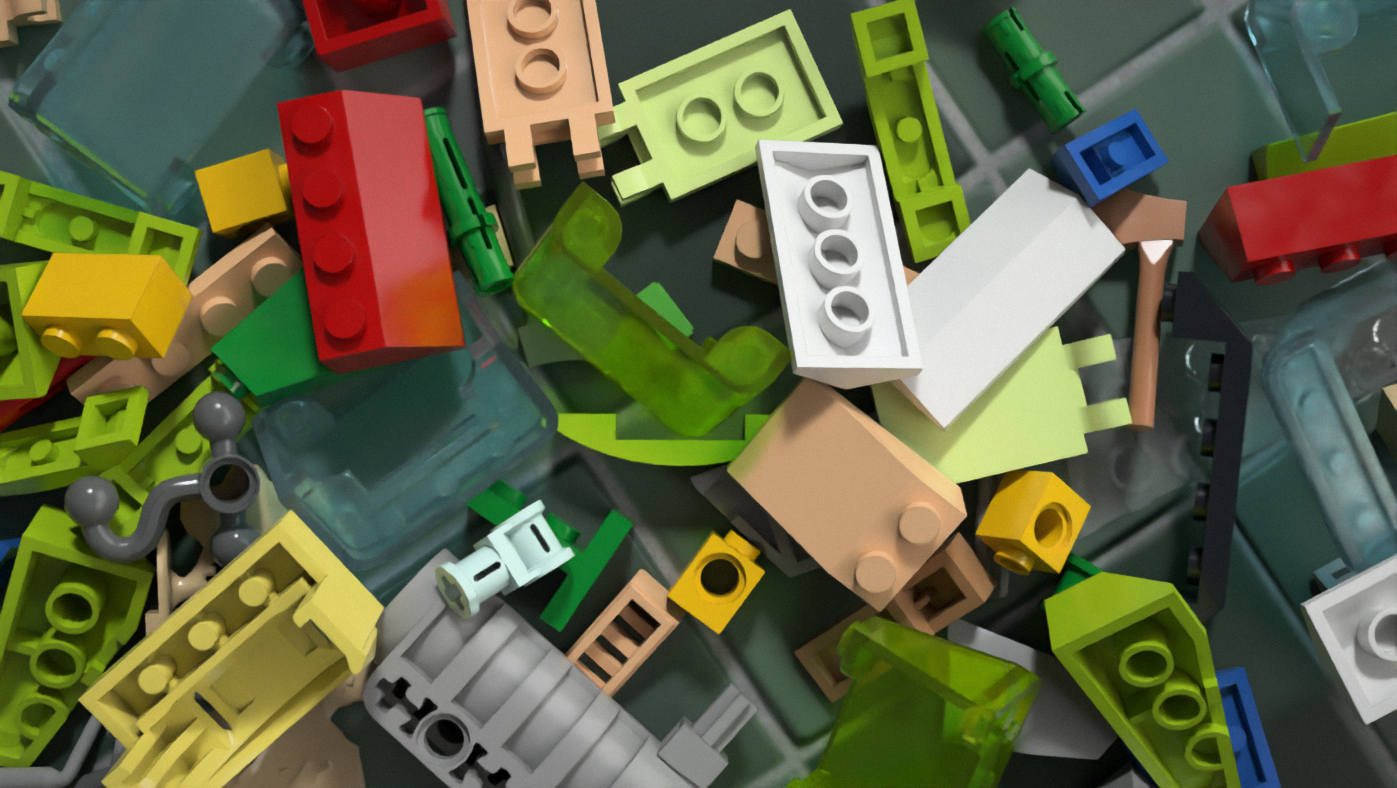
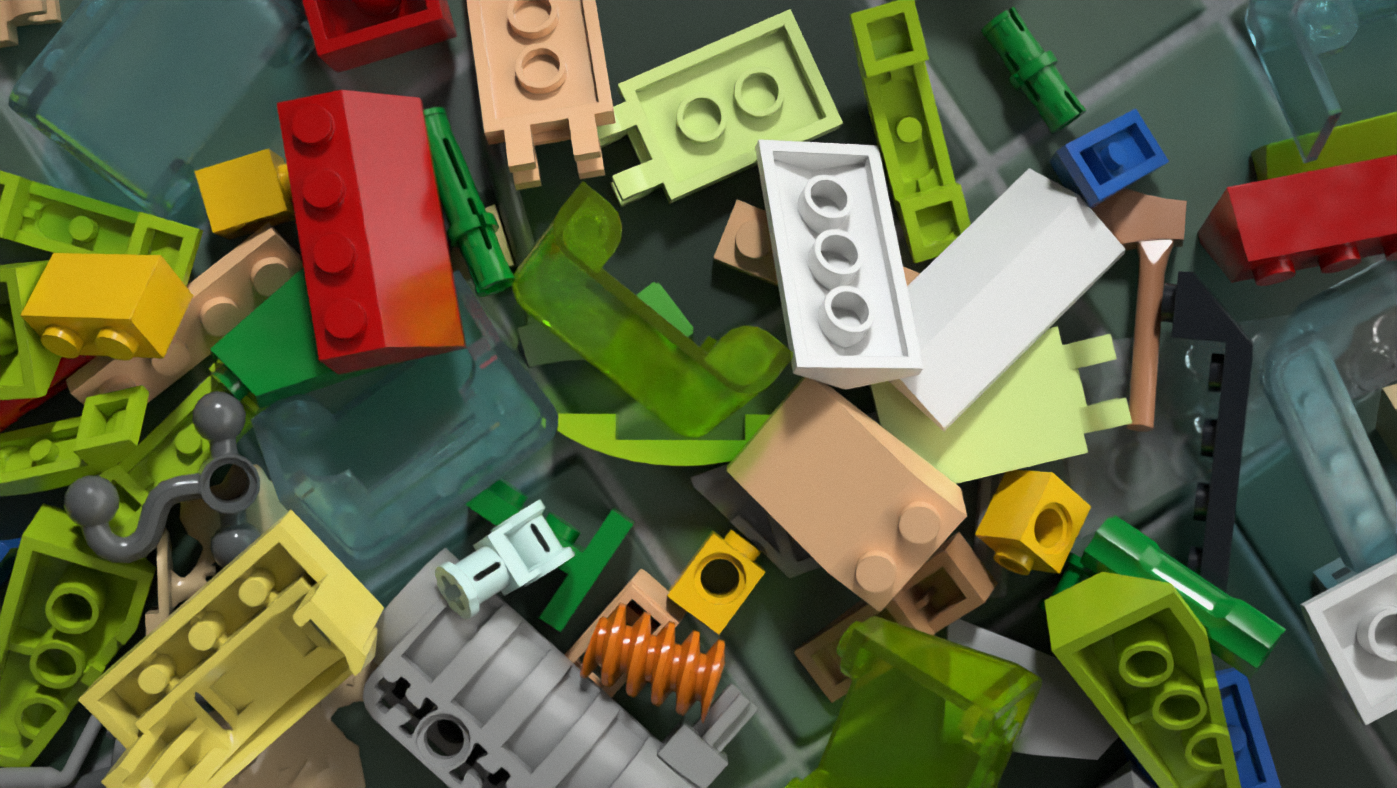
(654, 661): none -> orange piece
(1233, 627): none -> green axle

